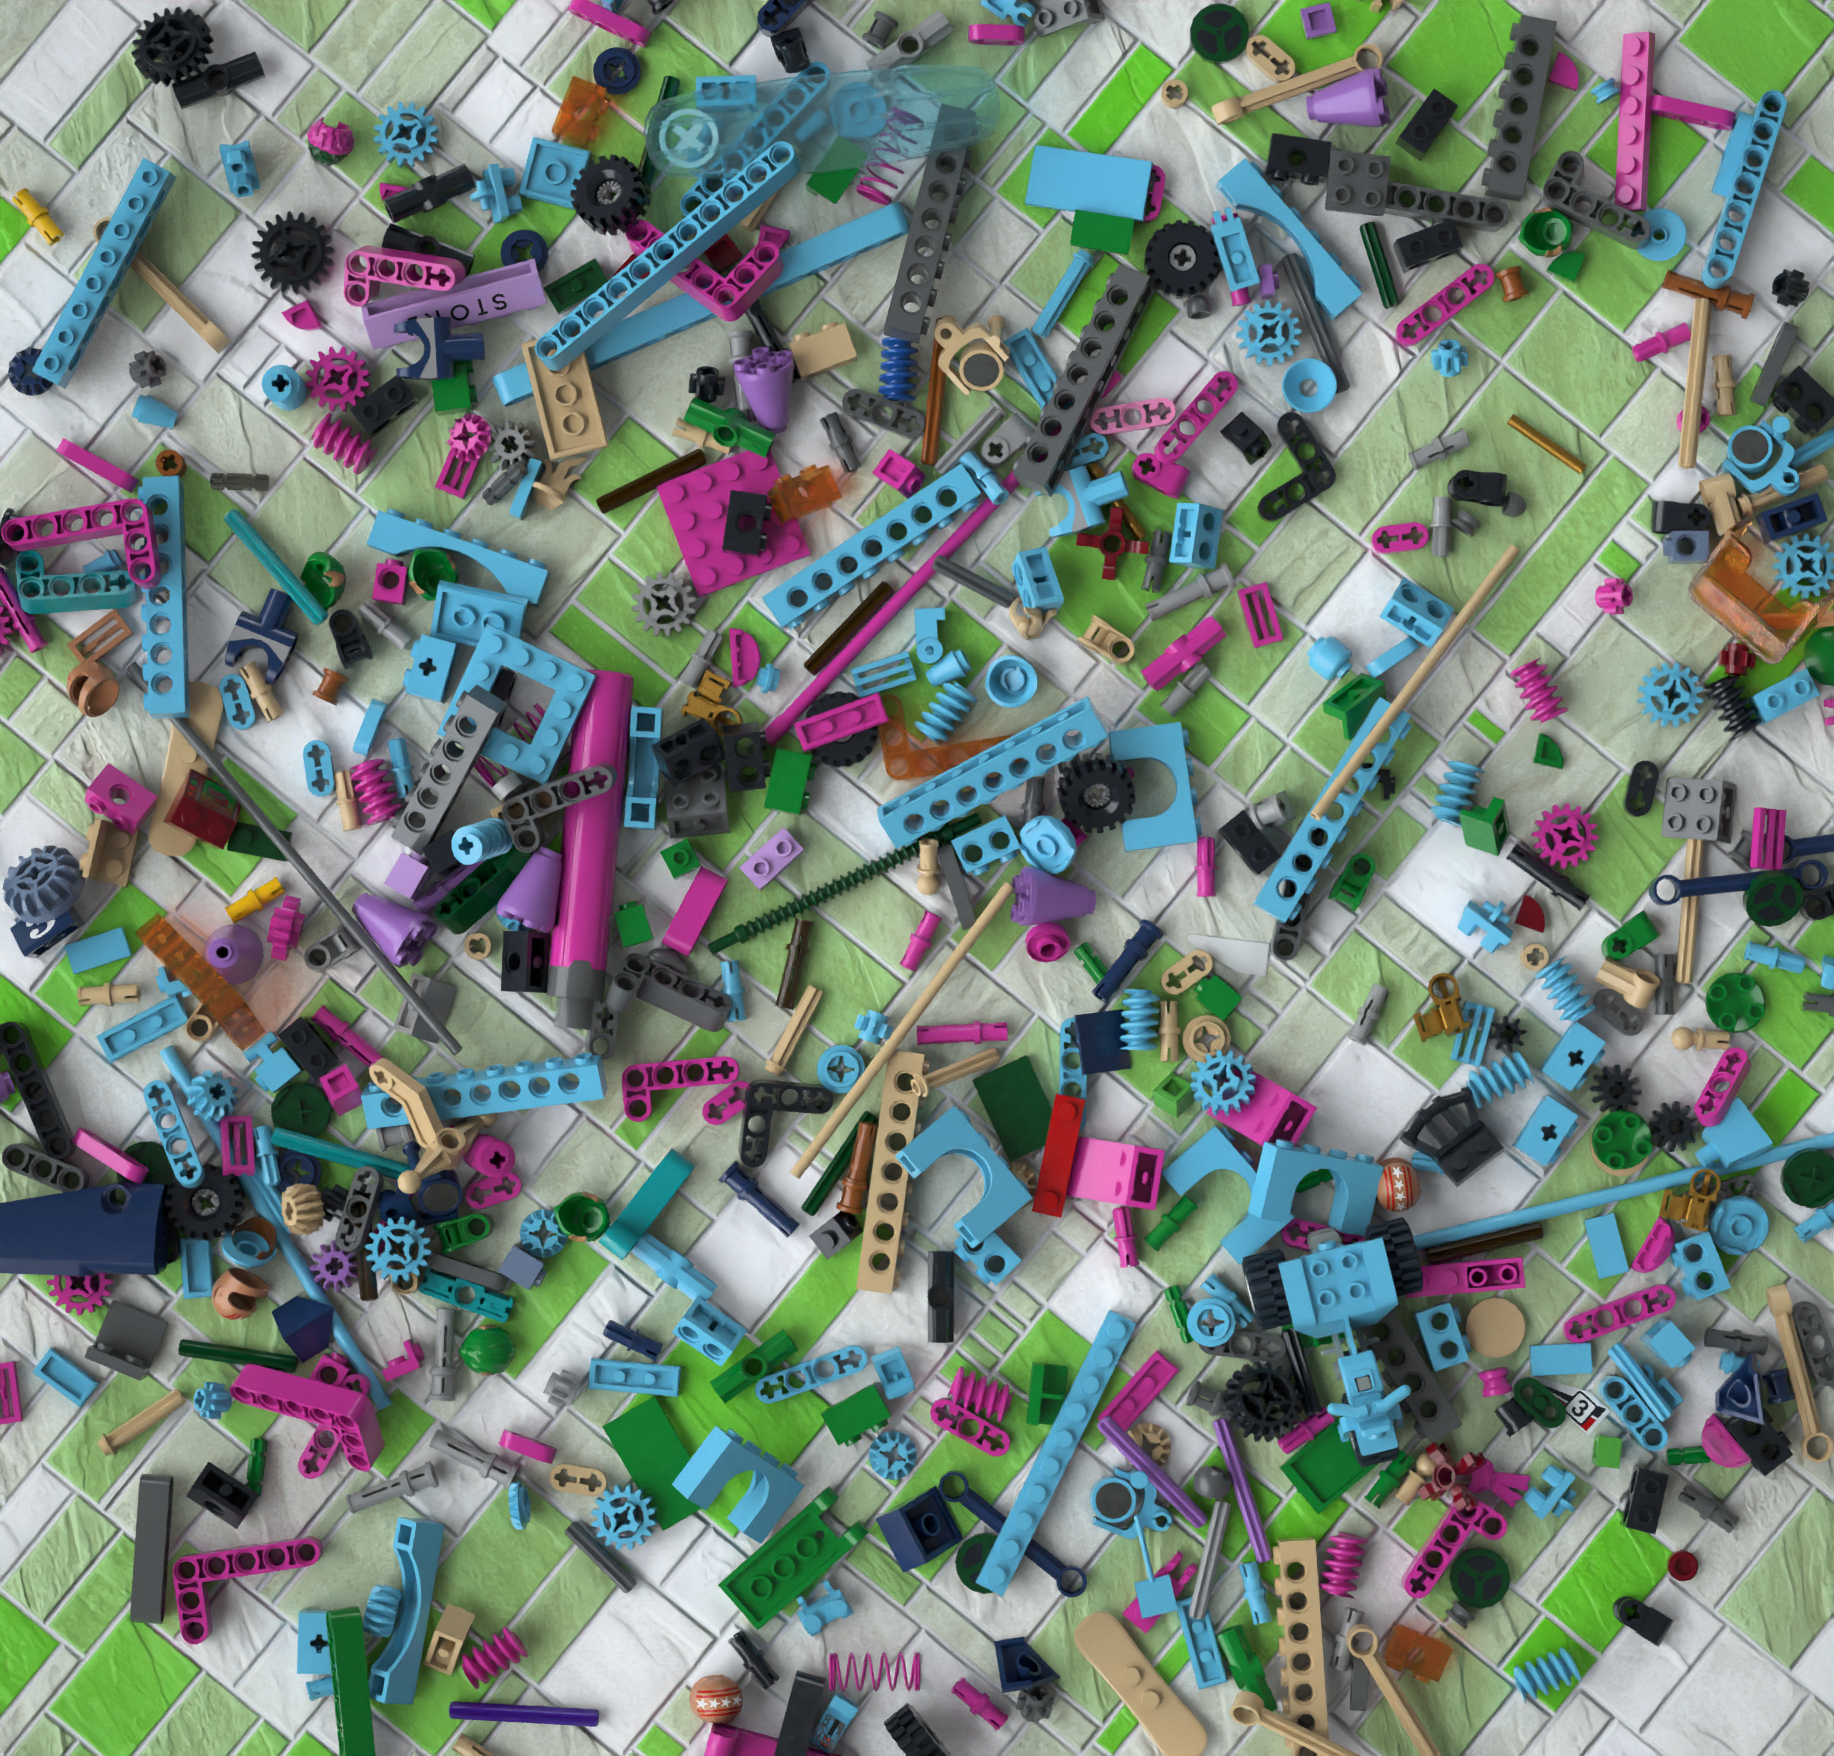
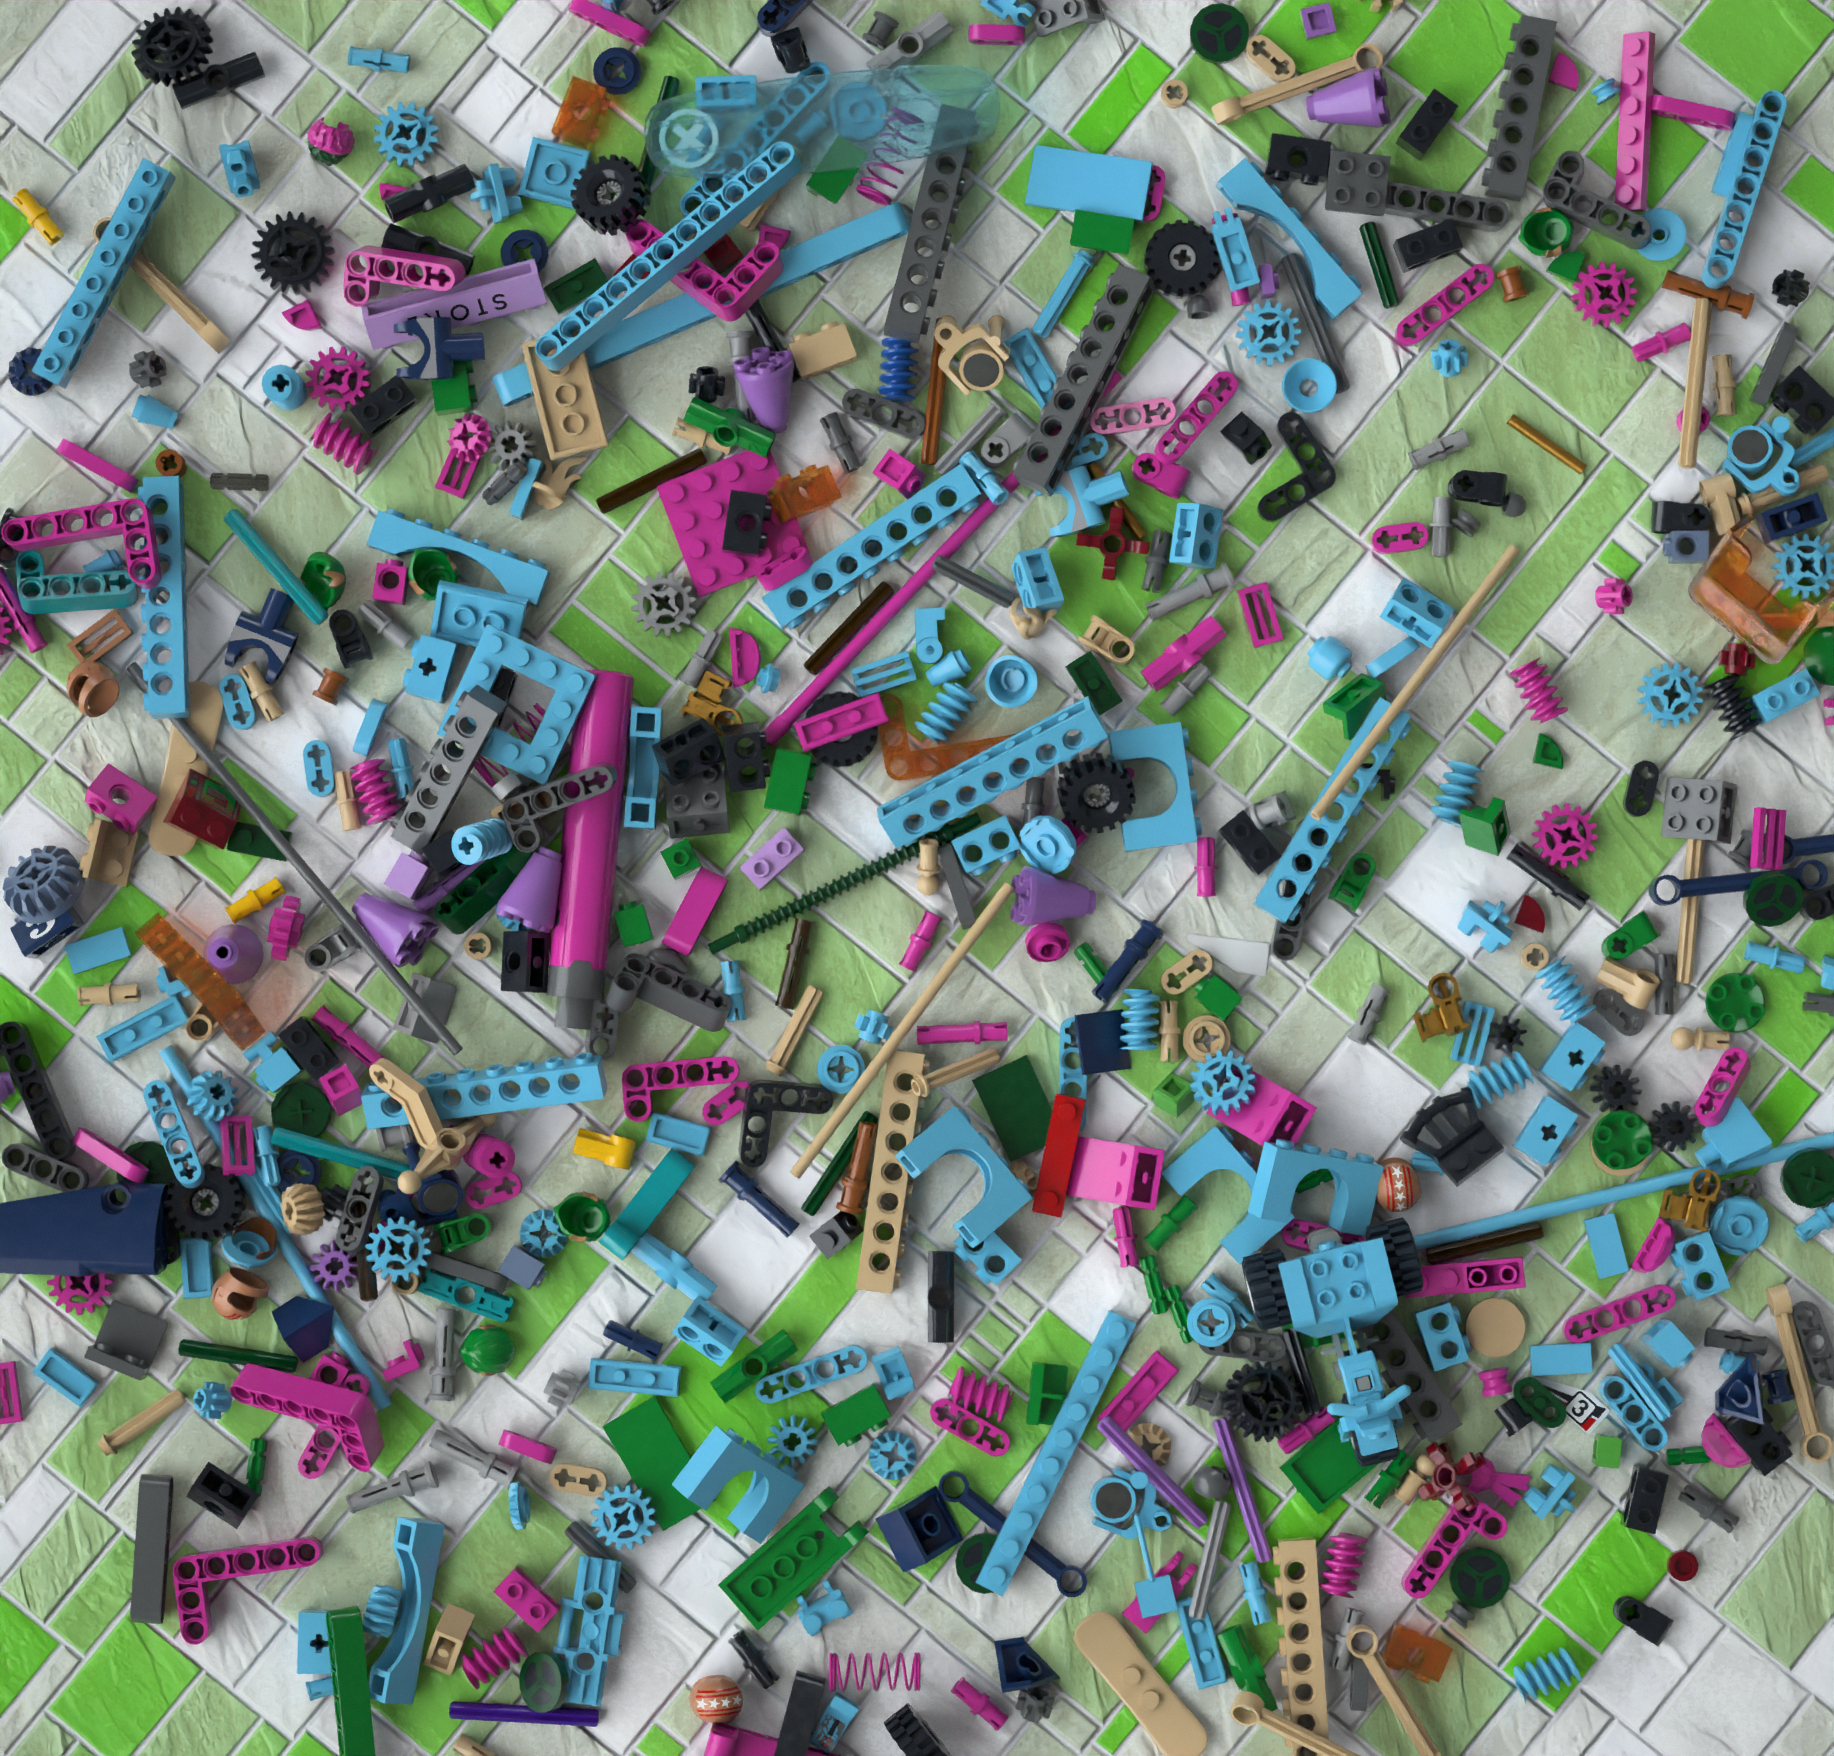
(378, 59): none -> medium azure pin
(527, 1599): none -> dark pink brick
(543, 1682): none -> dark green tile
(598, 1632): none -> medium azure piece
(611, 1149): none -> yellow piece
(678, 1134): none -> medium azure tile
(784, 1434): none -> medium azure gear
(785, 568): none -> dark pink beam
(1093, 682): none -> dark green plate
(1153, 1284): none -> green axle
(1595, 287): none -> dark pink gear

